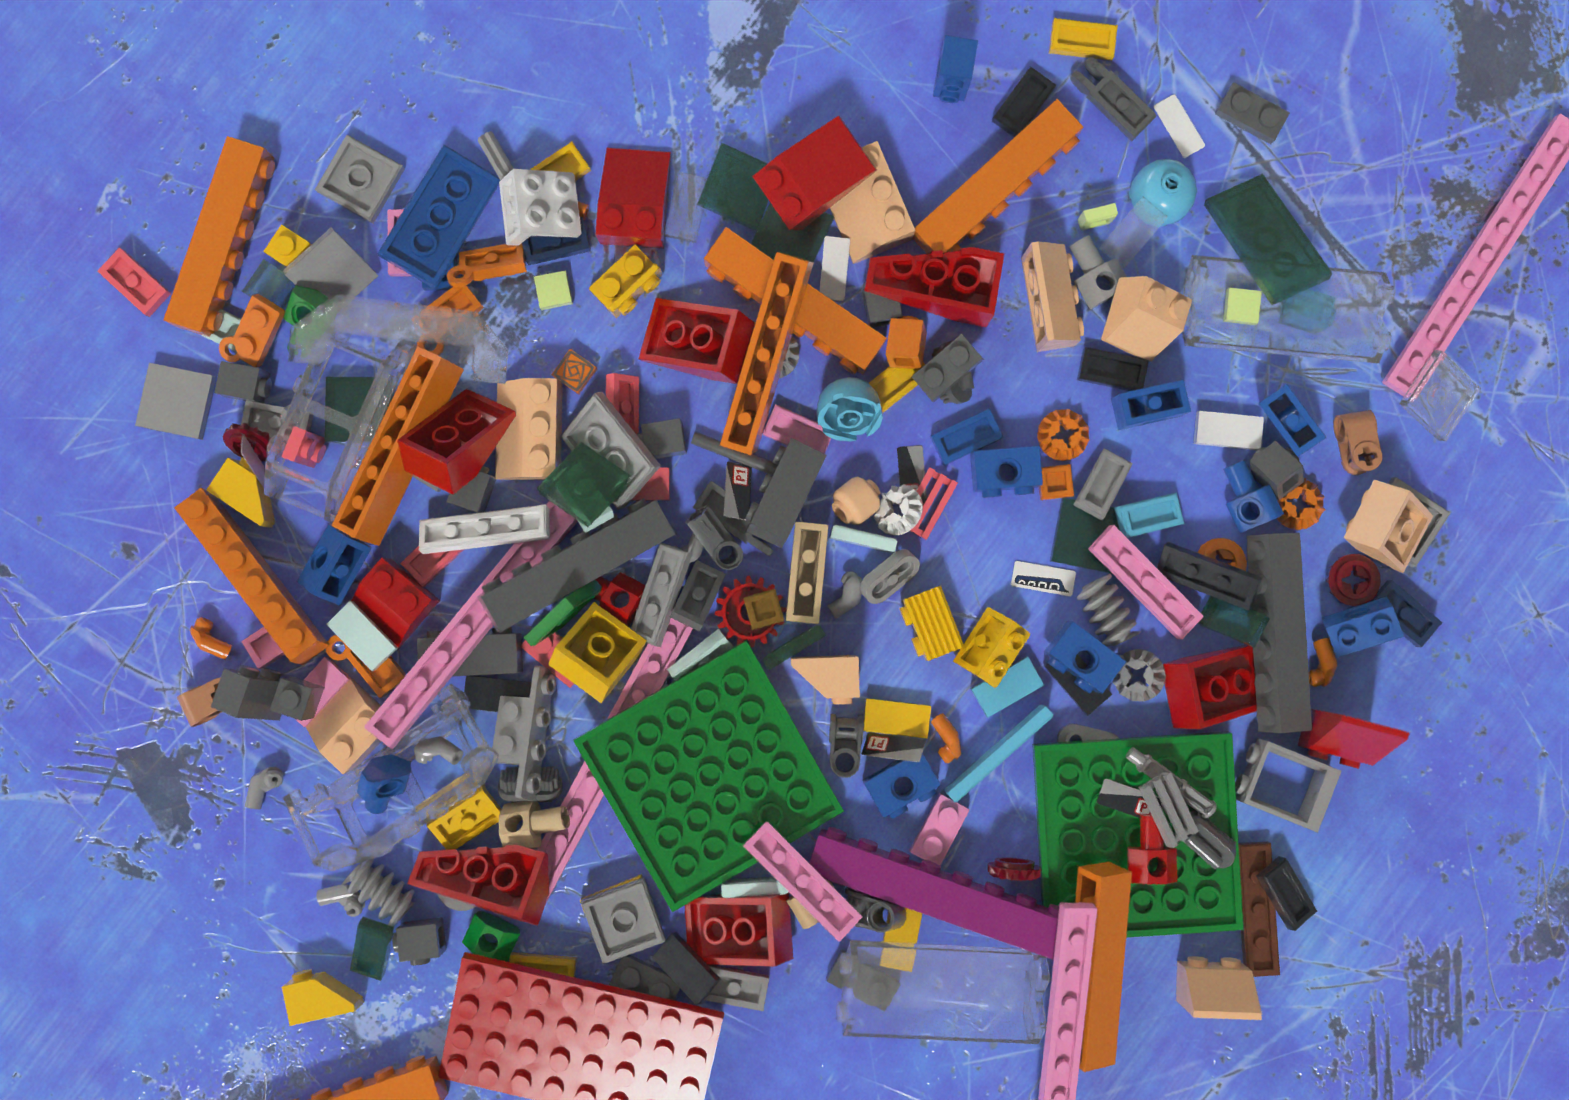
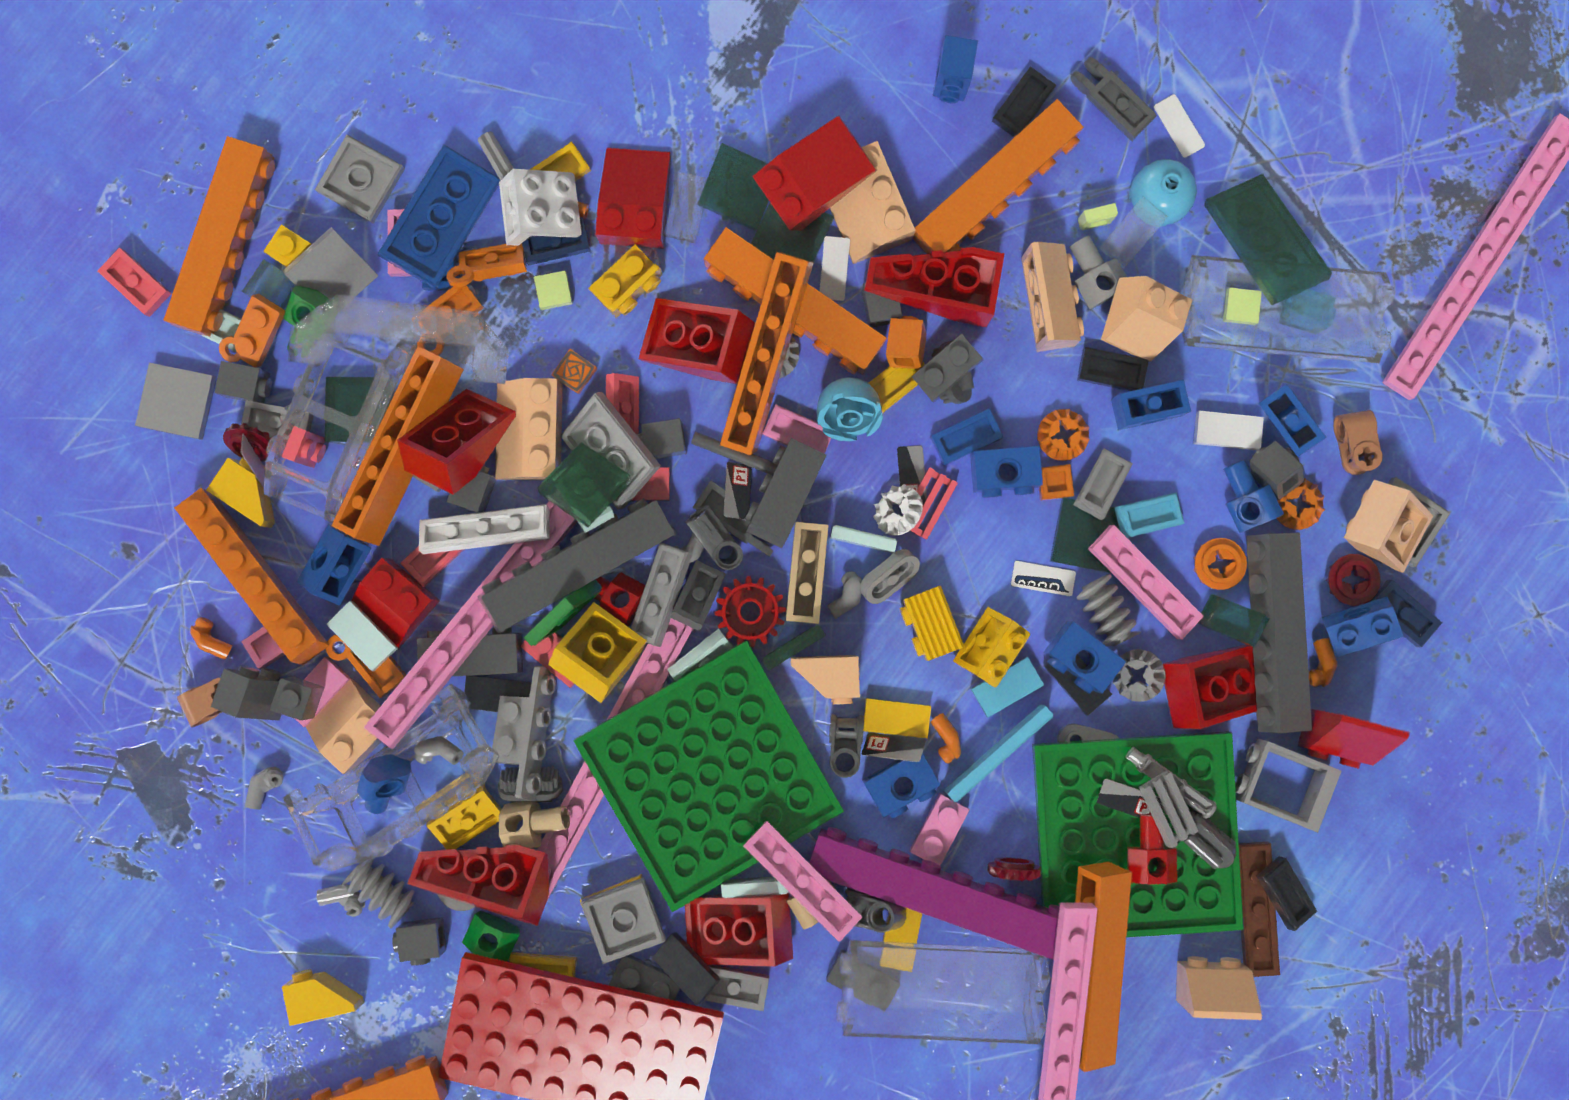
(371, 948): tile -> none
(763, 609): pearl gold tile -> none
(856, 501): light nougat head -> none
(1083, 39): yellow tile -> none
(1209, 576): black plate -> none
(1252, 113): dark grey plate -> none
(1440, 395): clear tile -> none

